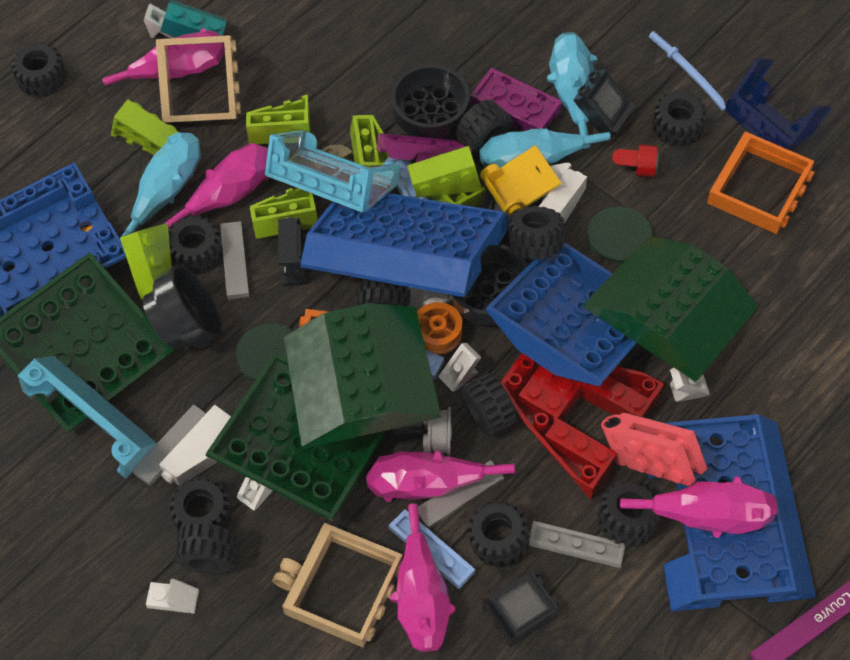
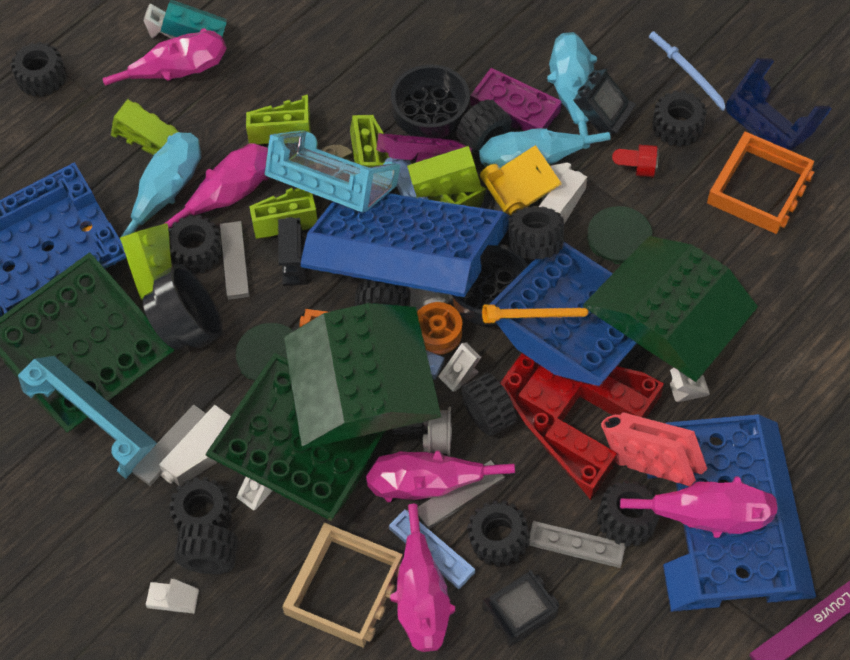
(165, 86): tan window -> none
(288, 573): tan wheel -> none
(491, 313): none -> light orange piece

